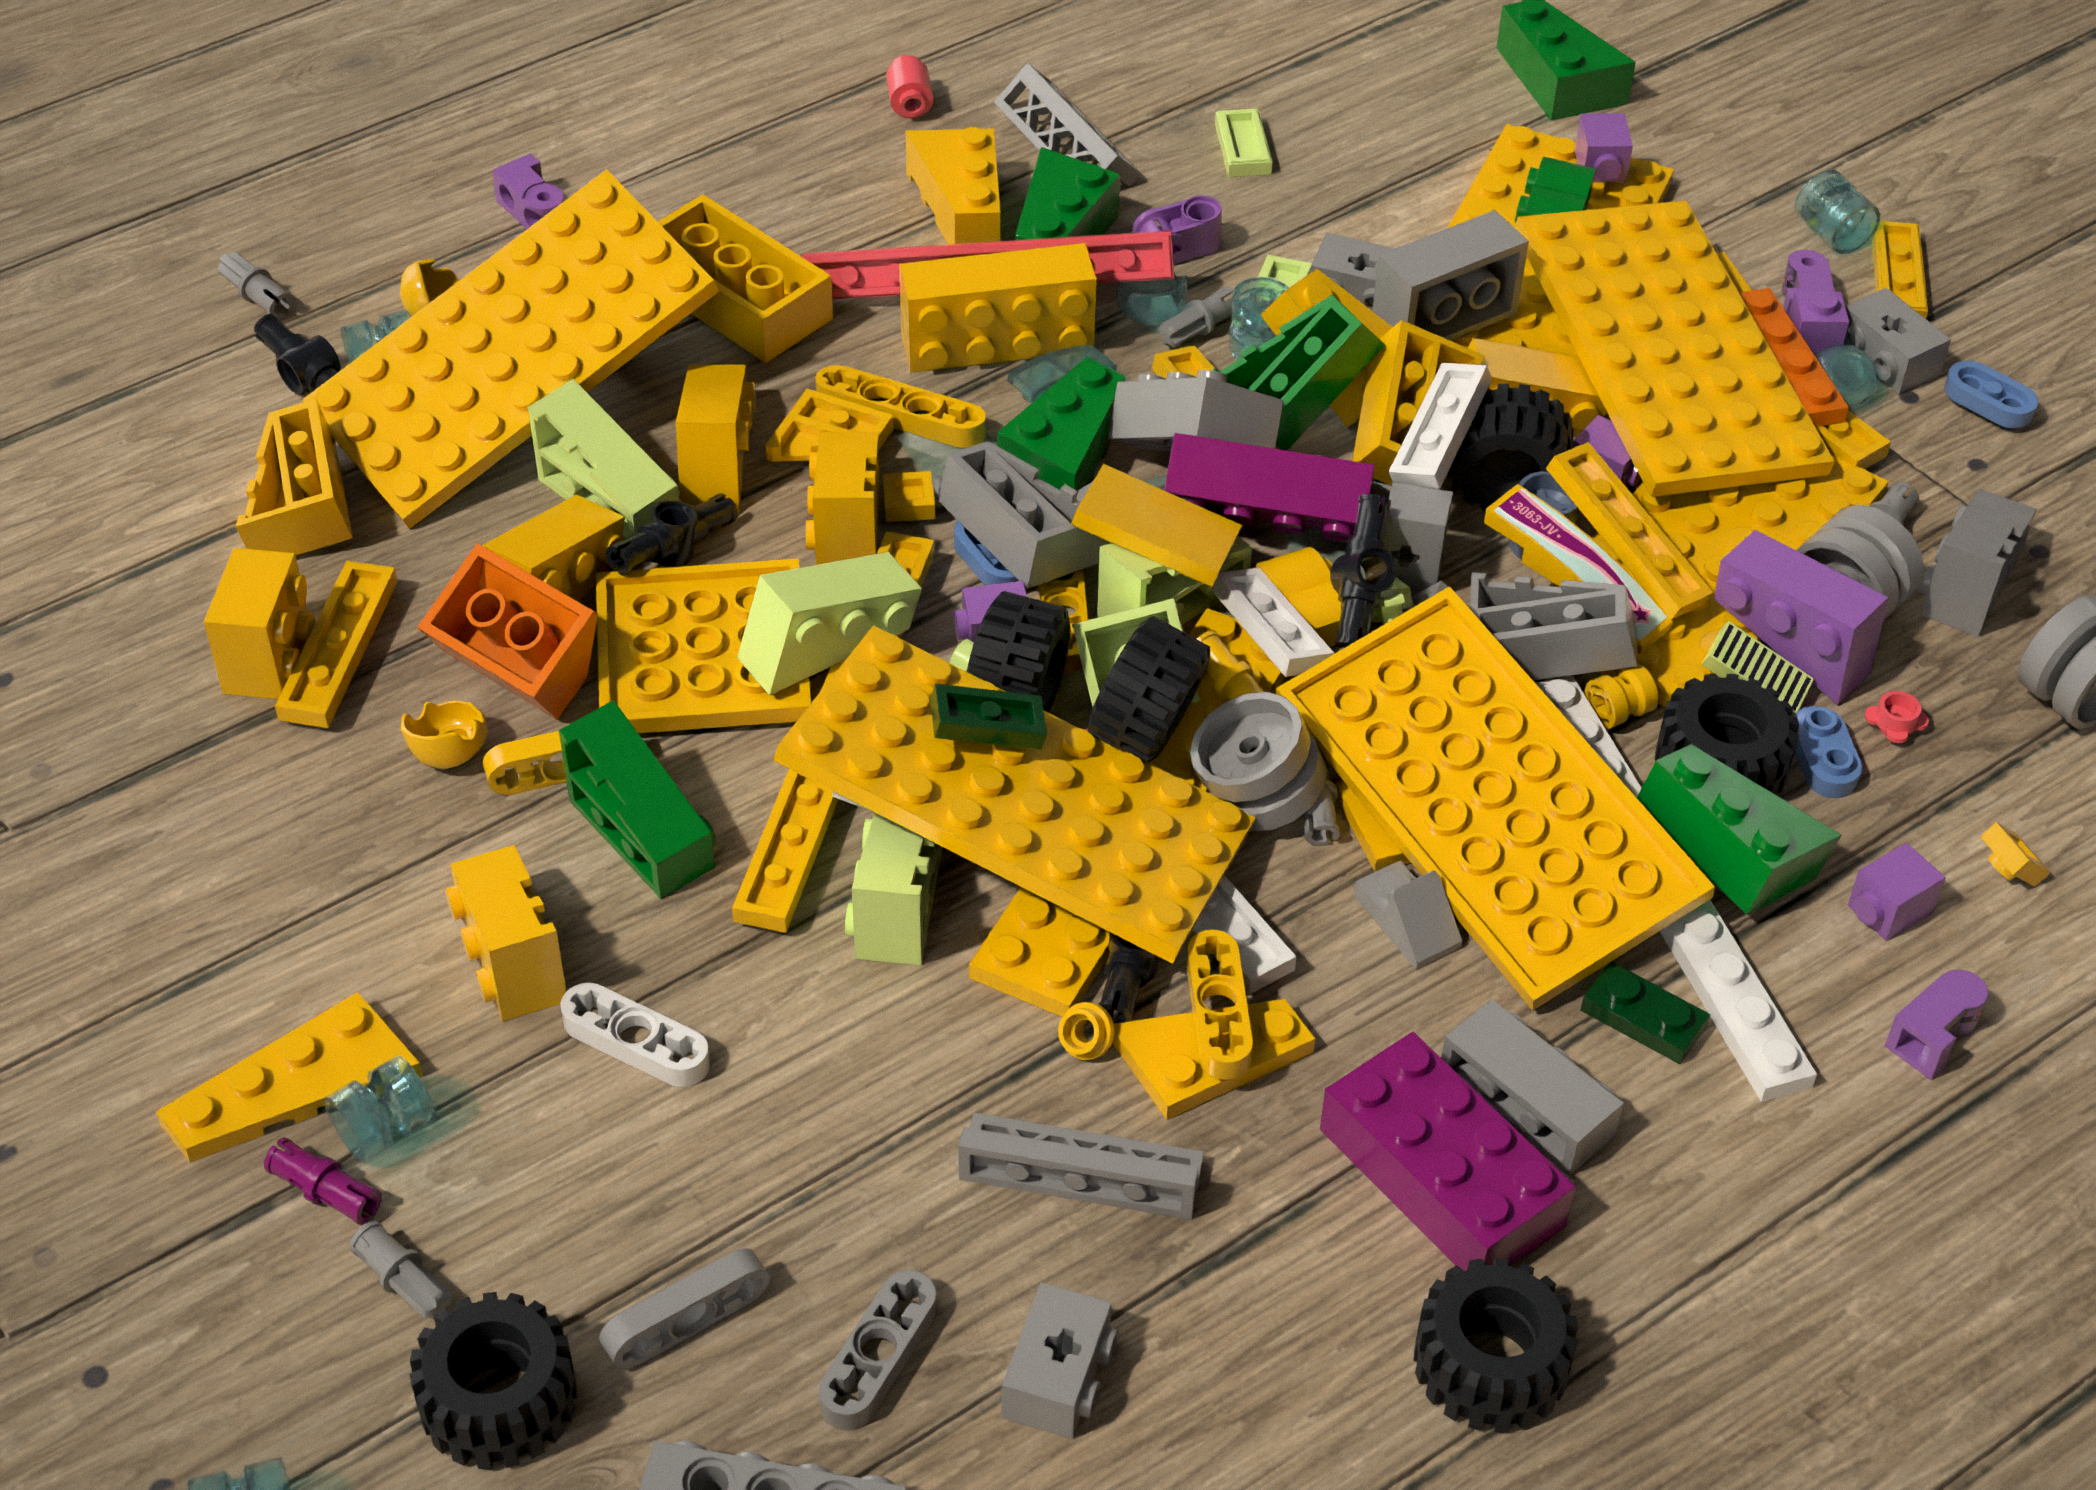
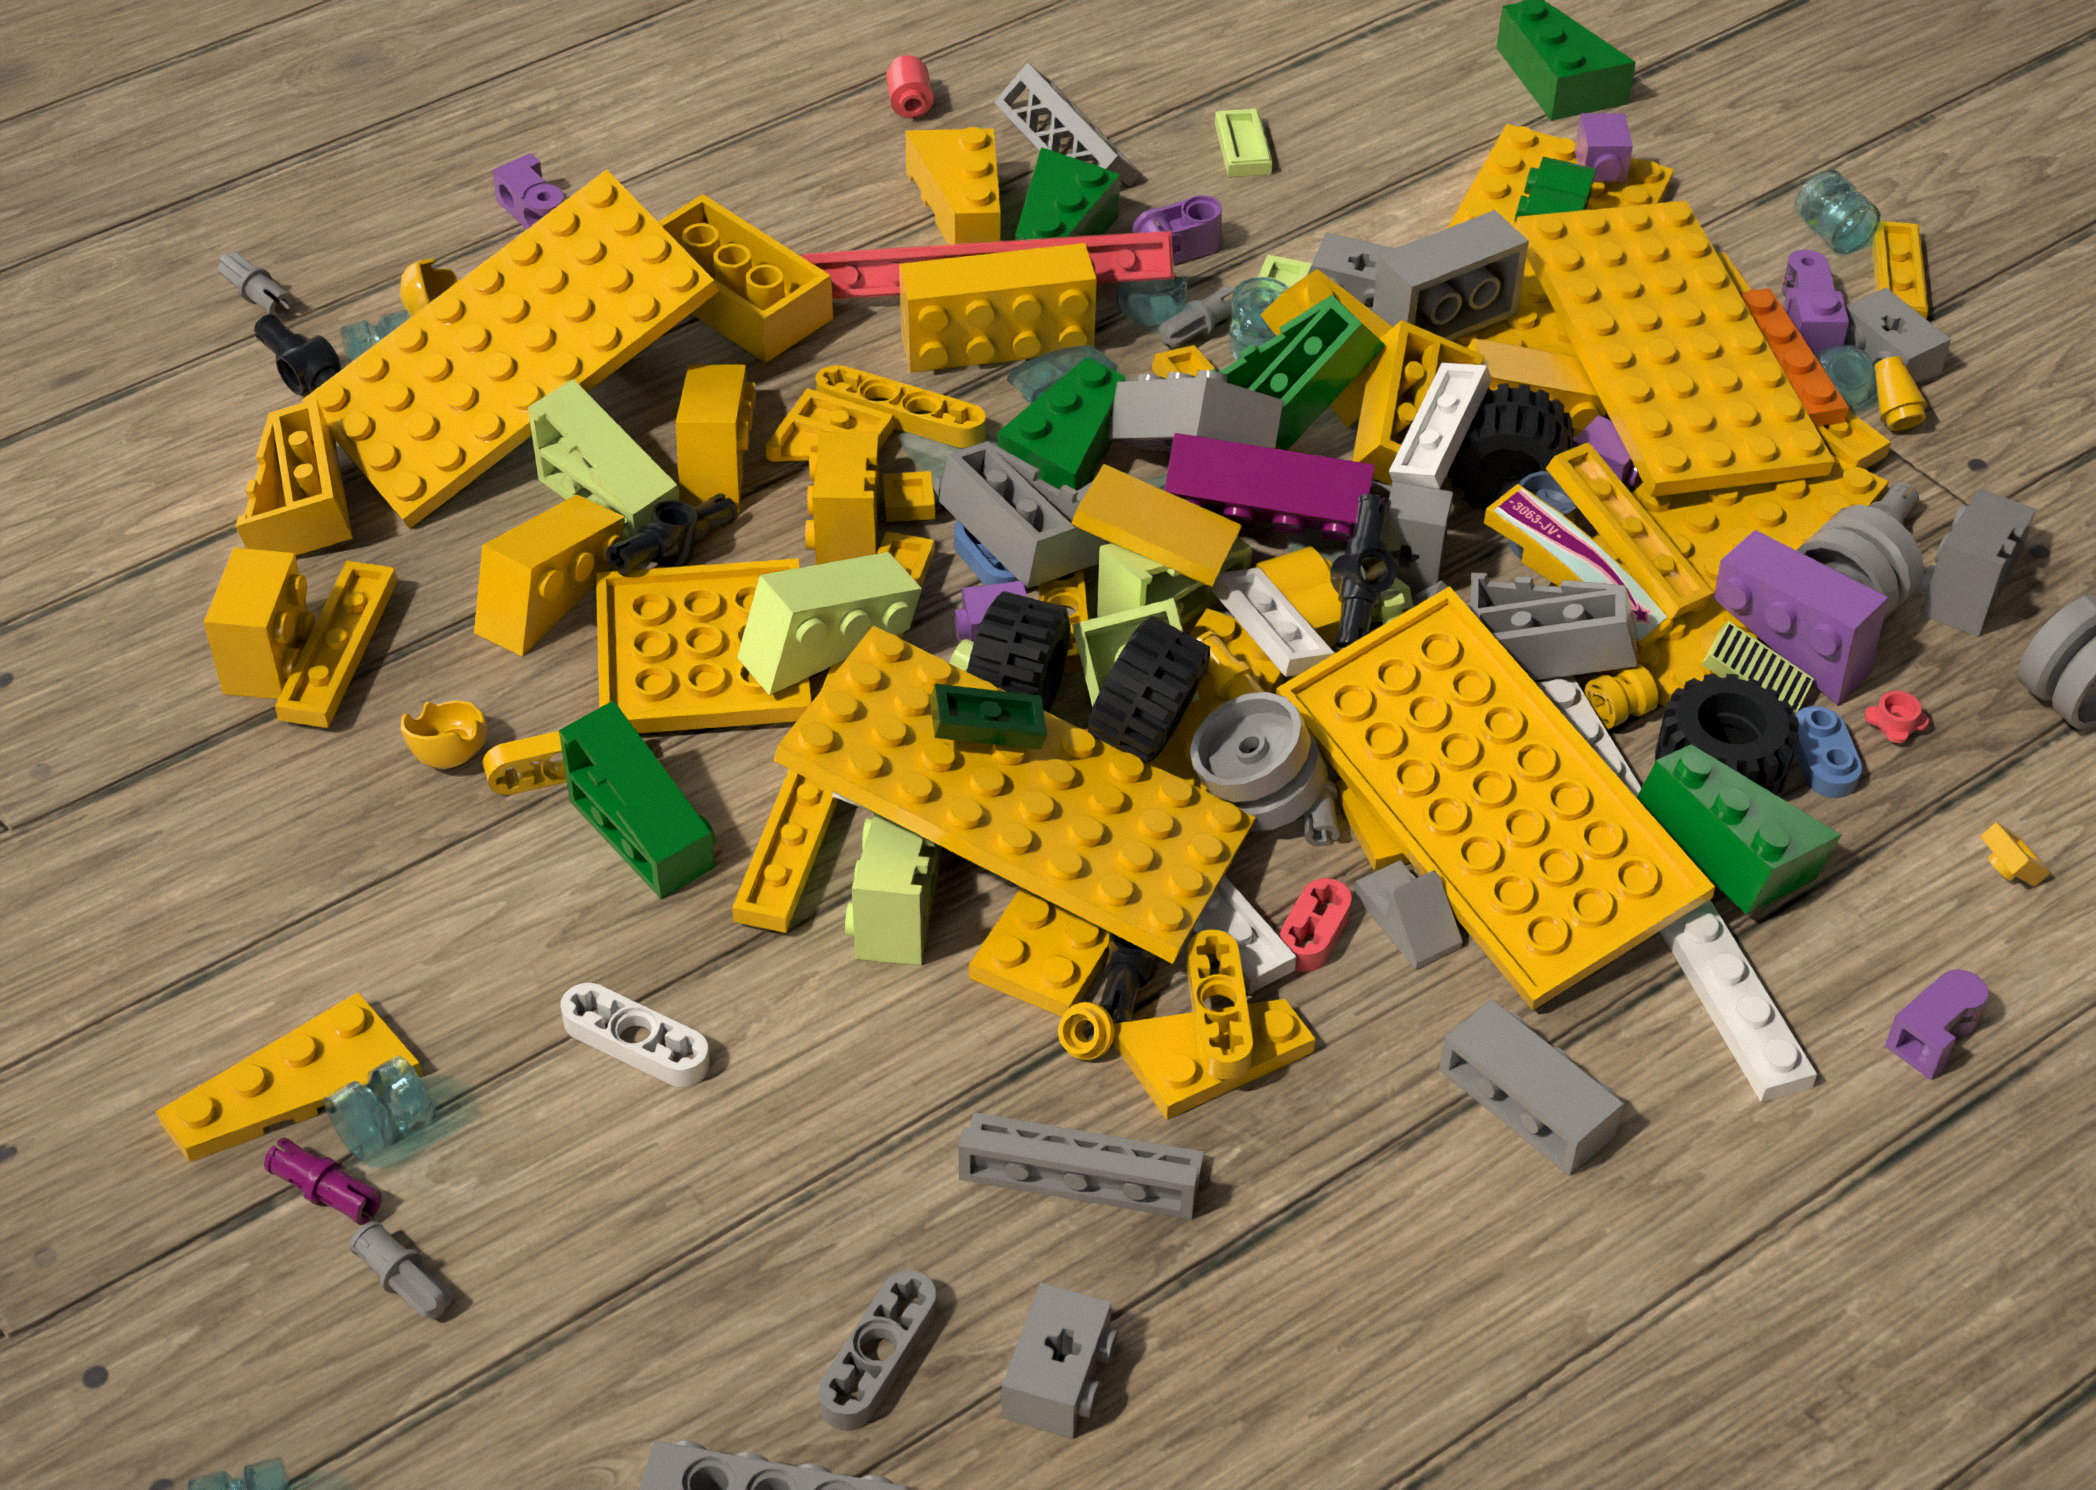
(485, 1338): black tyre -> none
(506, 933): yellow wedge -> none
(514, 630): orange slope -> none
(684, 1308): light grey beam -> none
(1324, 928): none -> coral beam
(1445, 1156): magenta brick -> none
(1485, 1385): black tyre -> none
(1645, 1012): dark green plate -> none
(1896, 891): medium lavender brick -> none
(1898, 395): none -> yellow cone
(1991, 394): medium blue plate -> none

